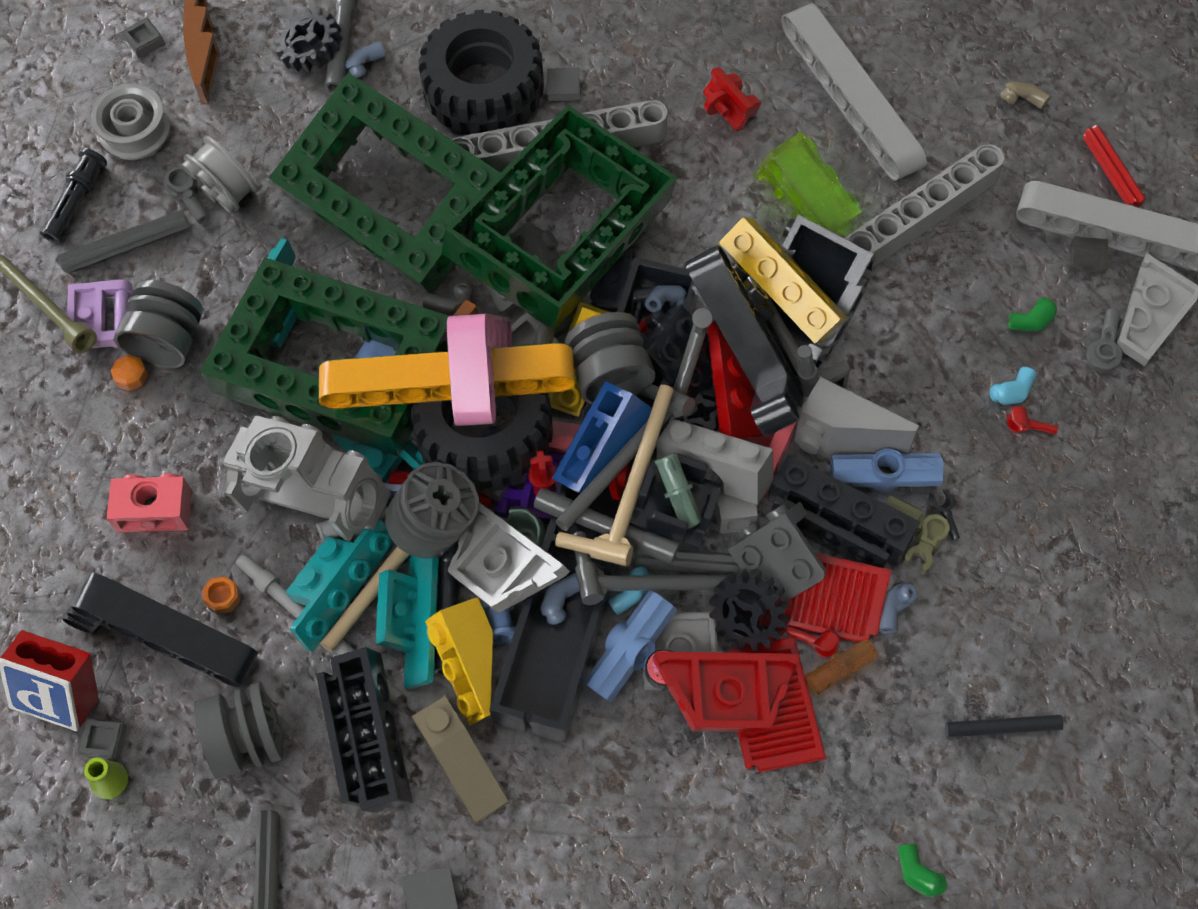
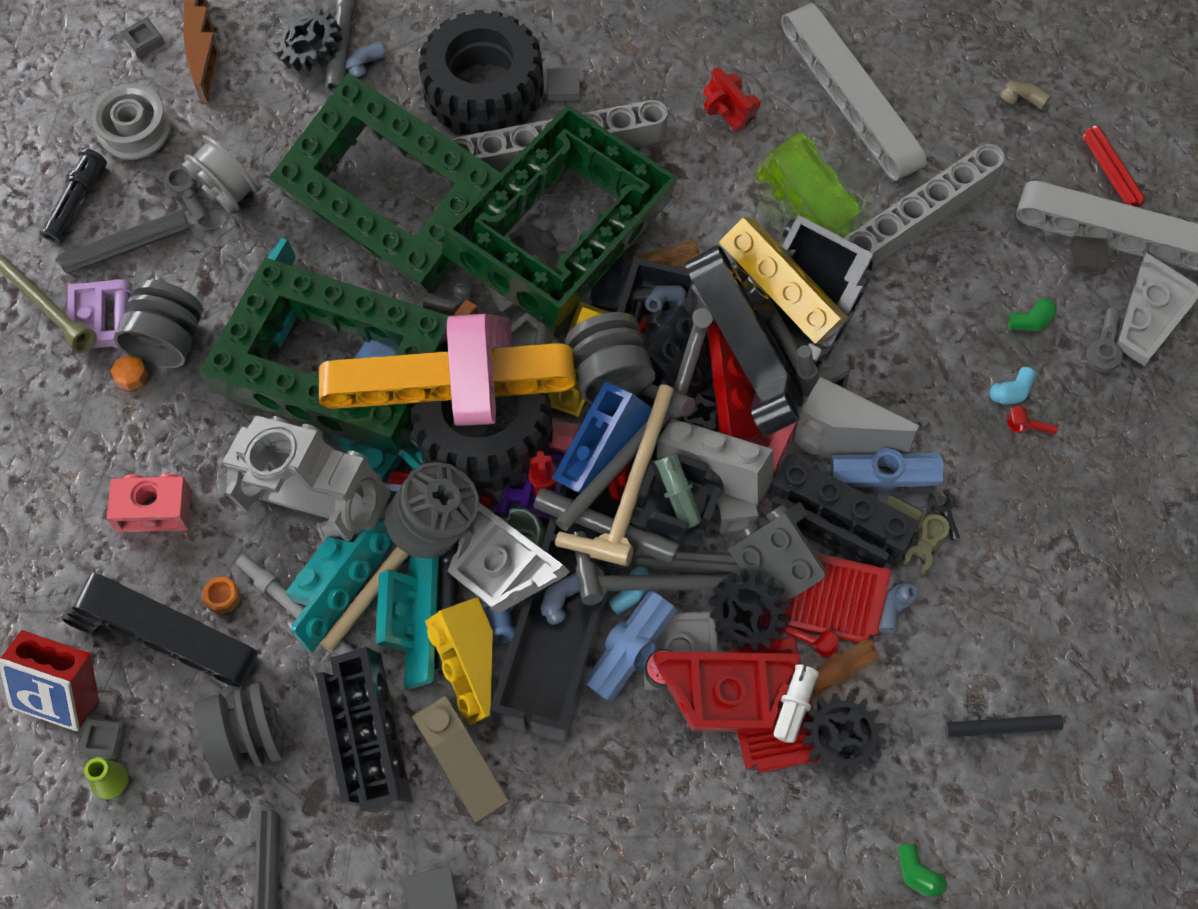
(672, 255): none -> clear orange axle
(795, 704): none -> white axle
(855, 744): none -> black gear

